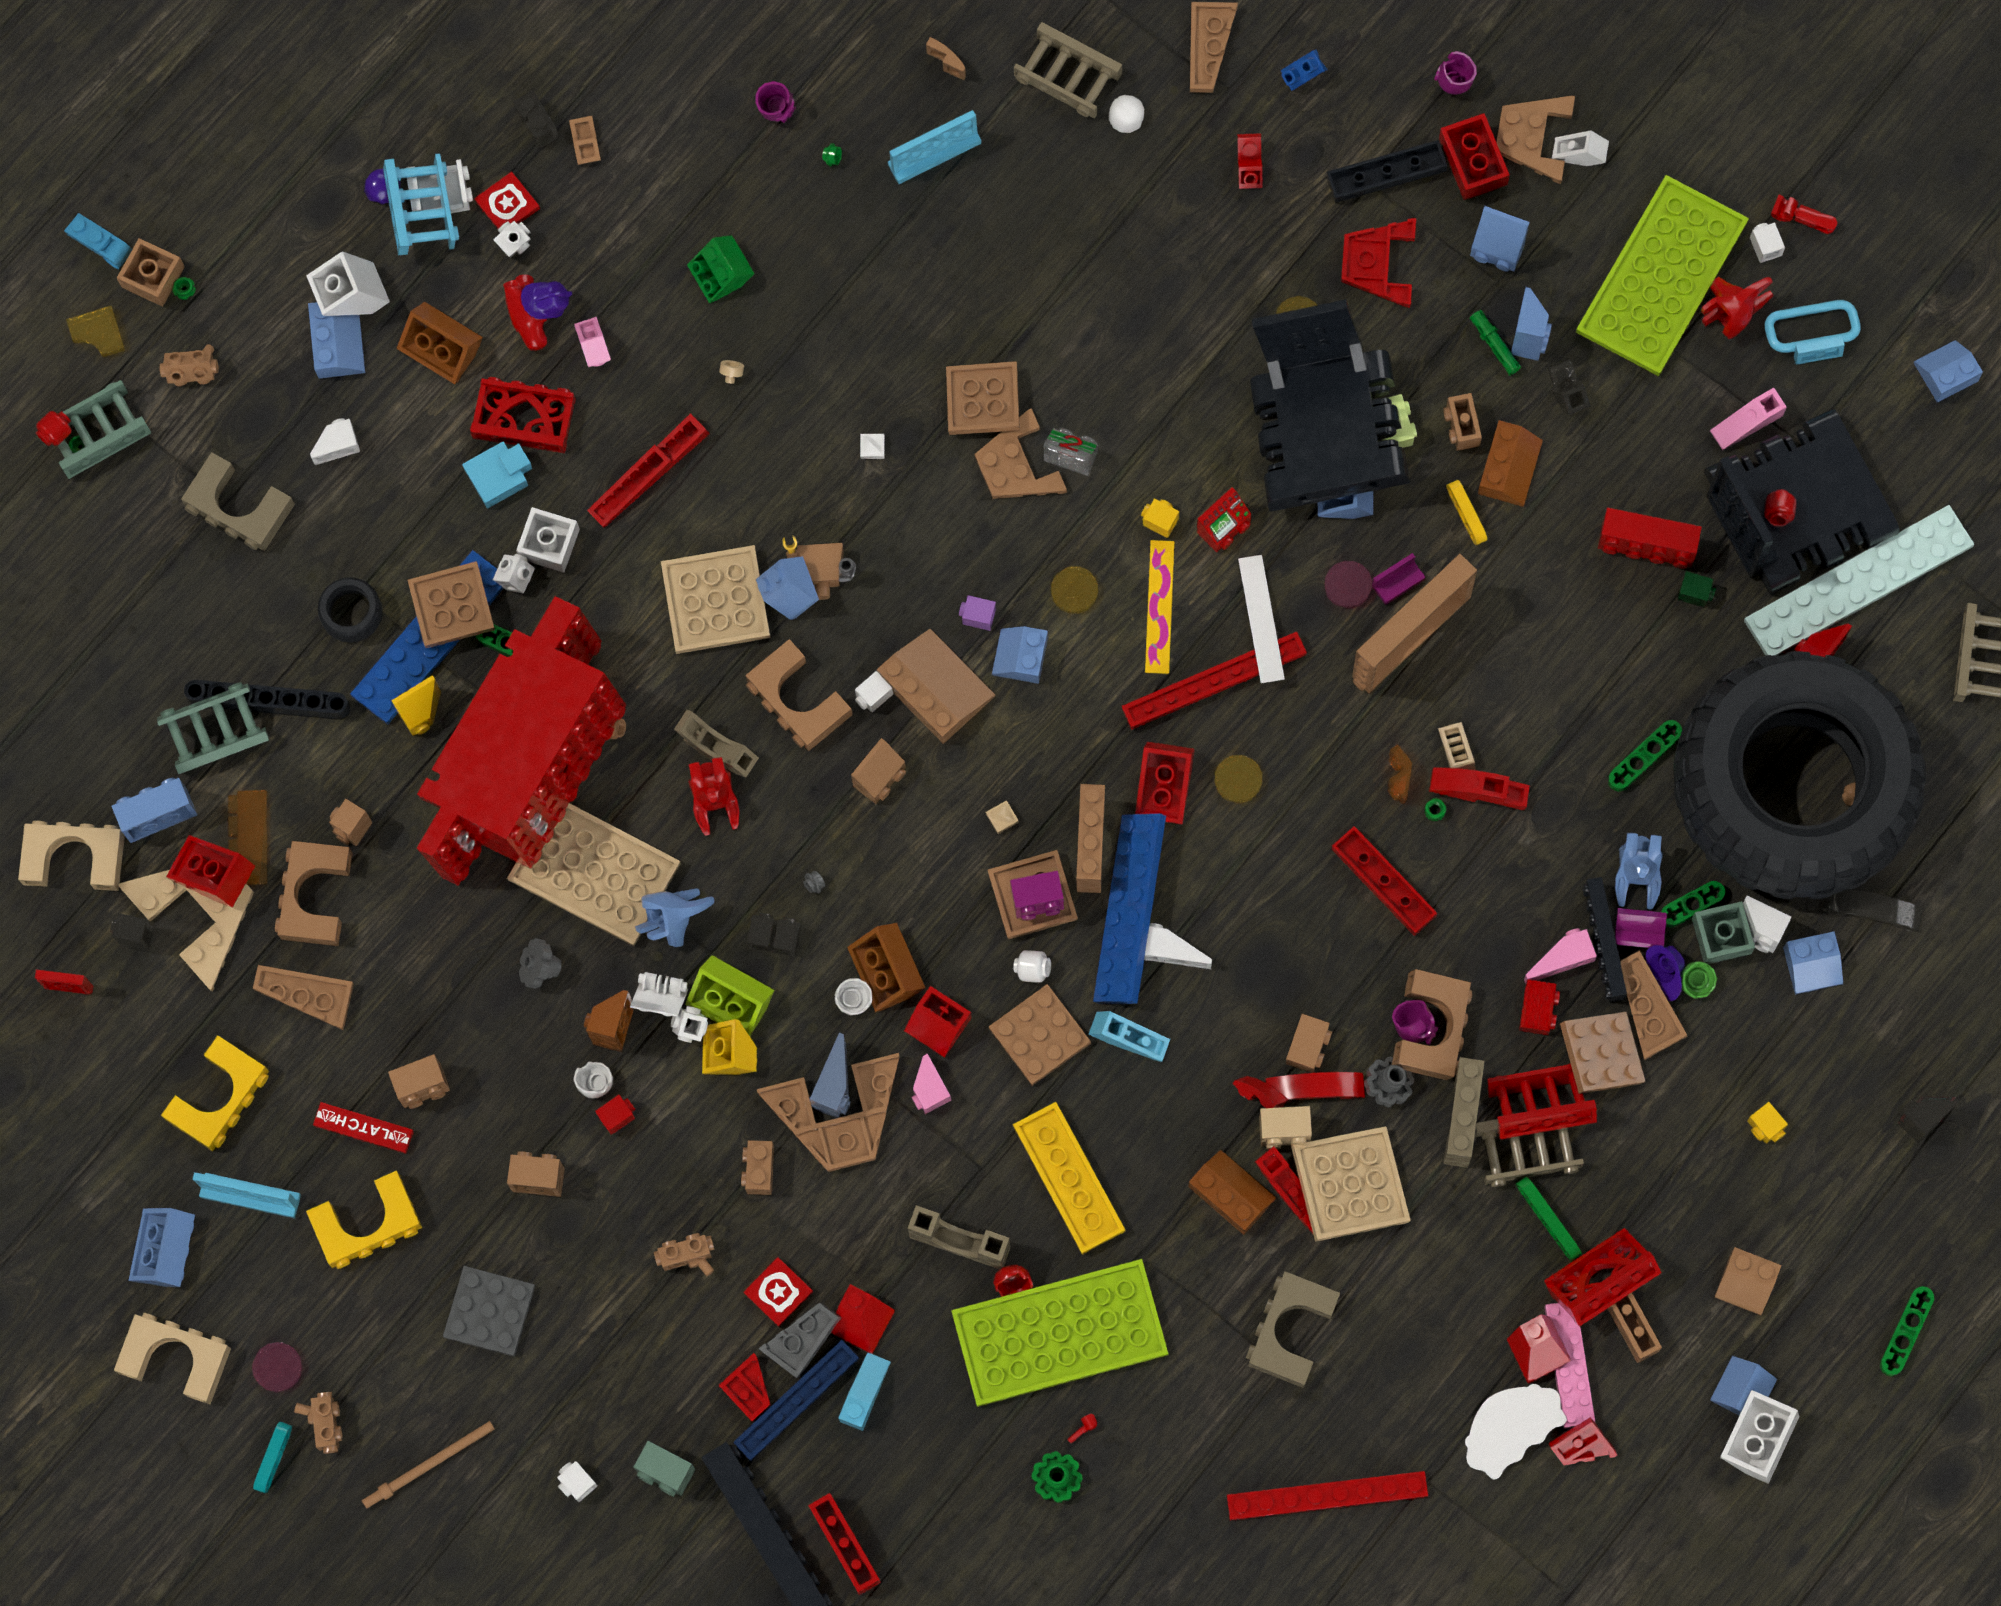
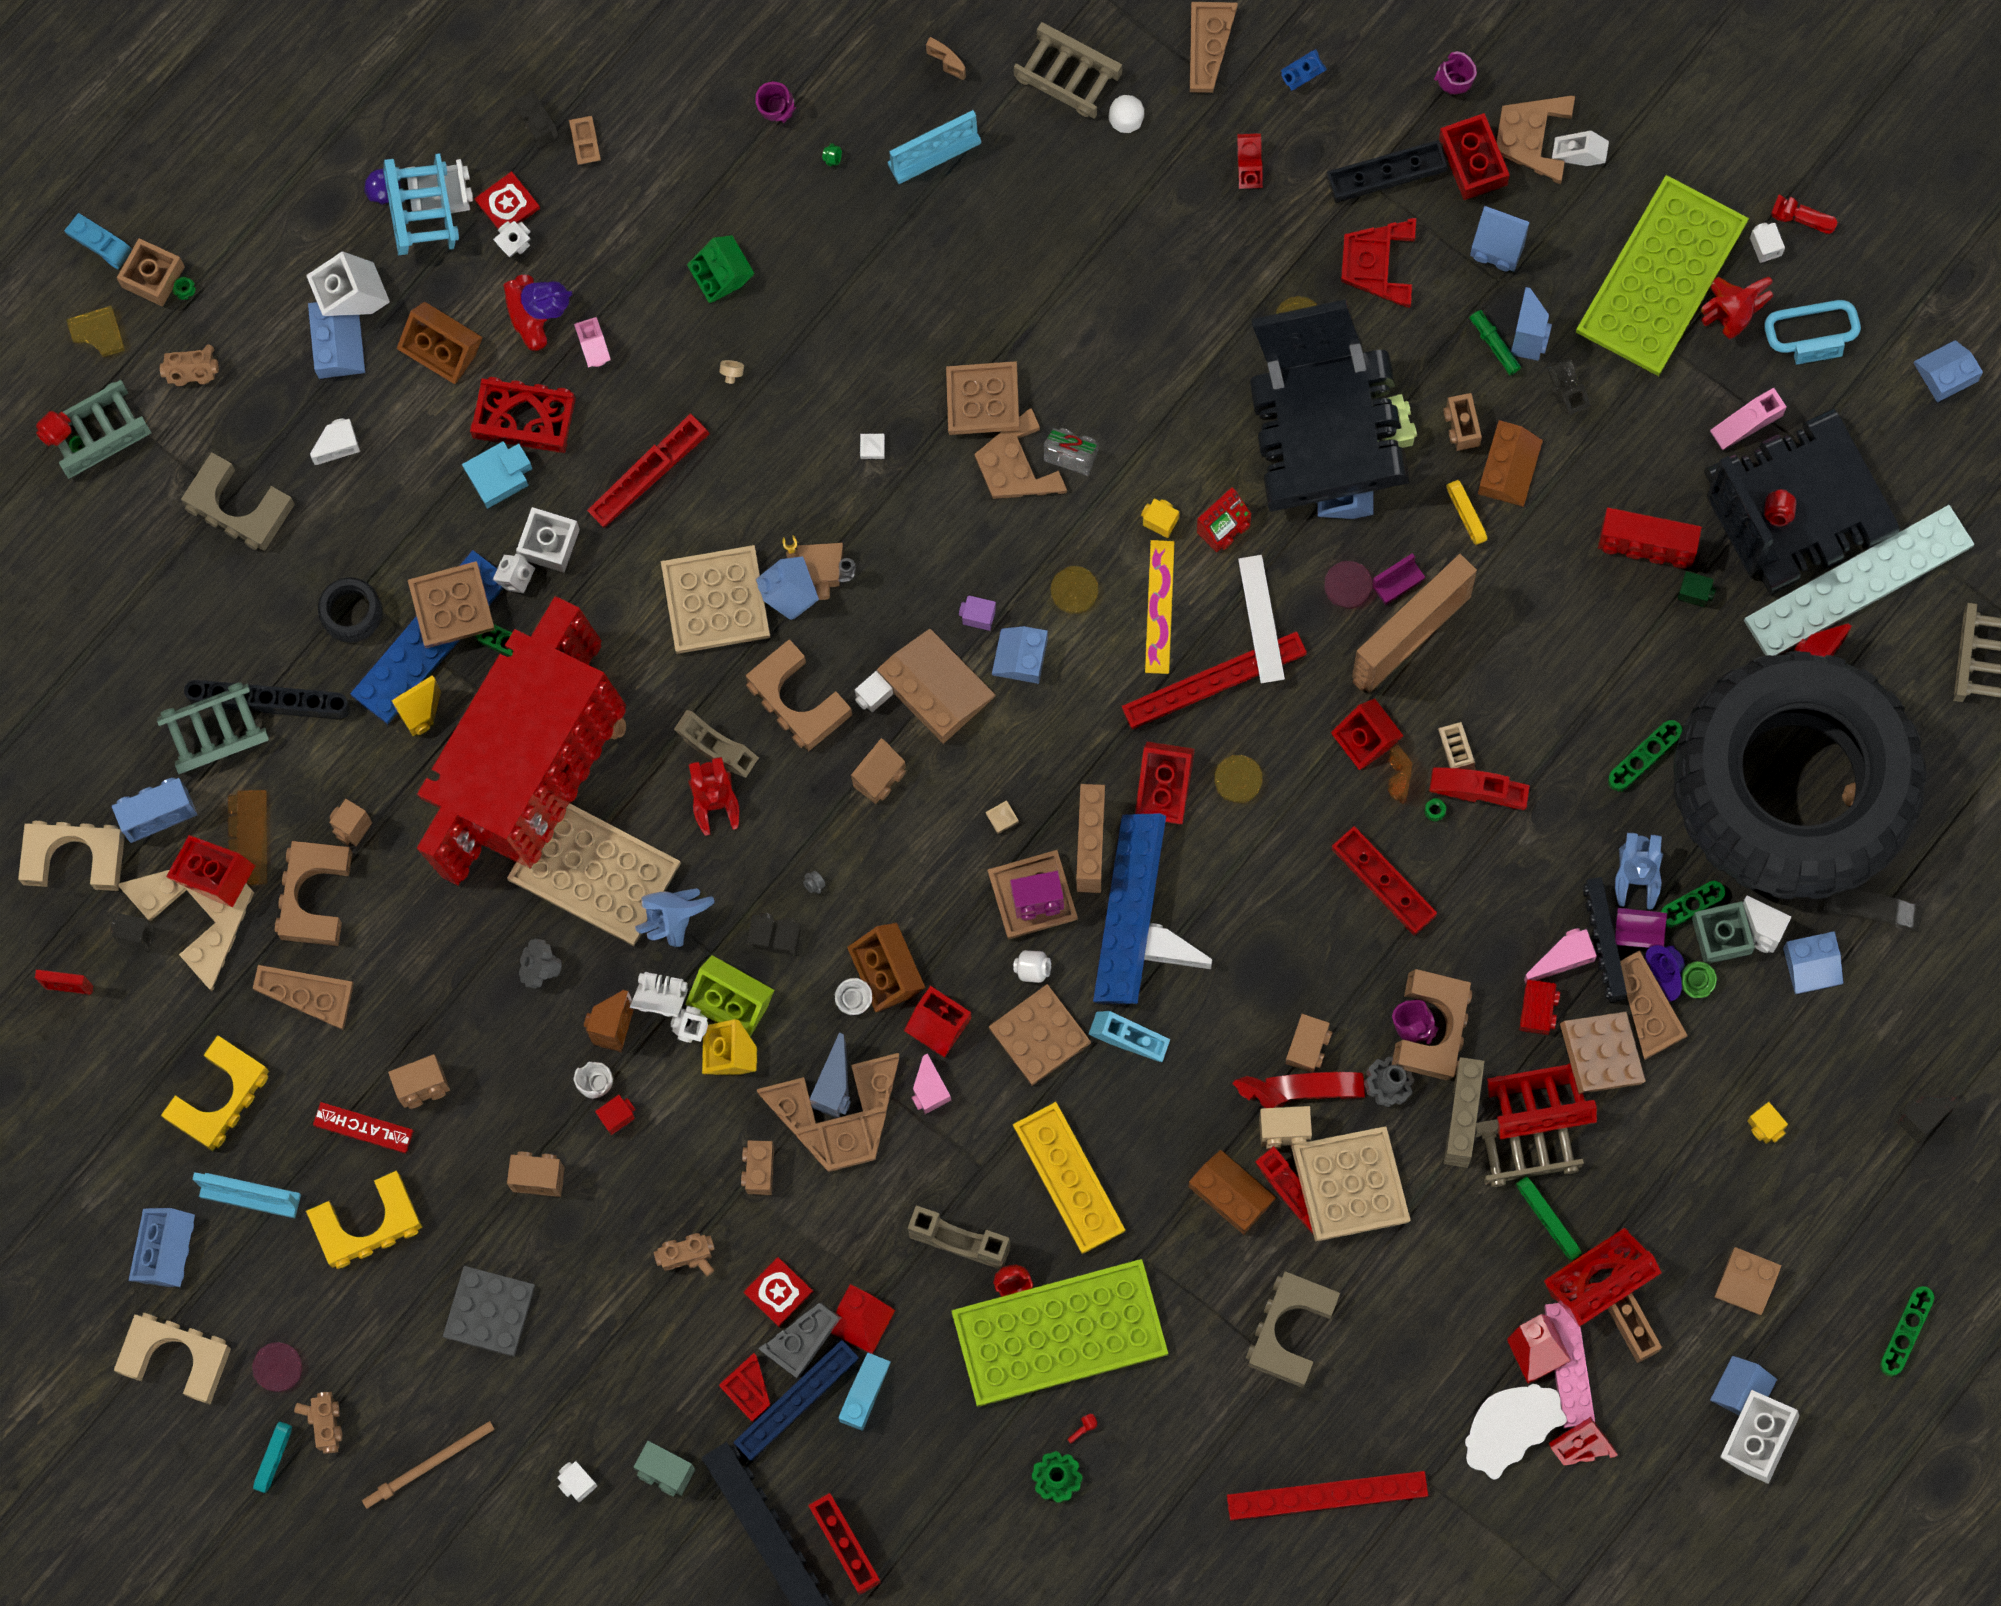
(1366, 733): none -> red slope

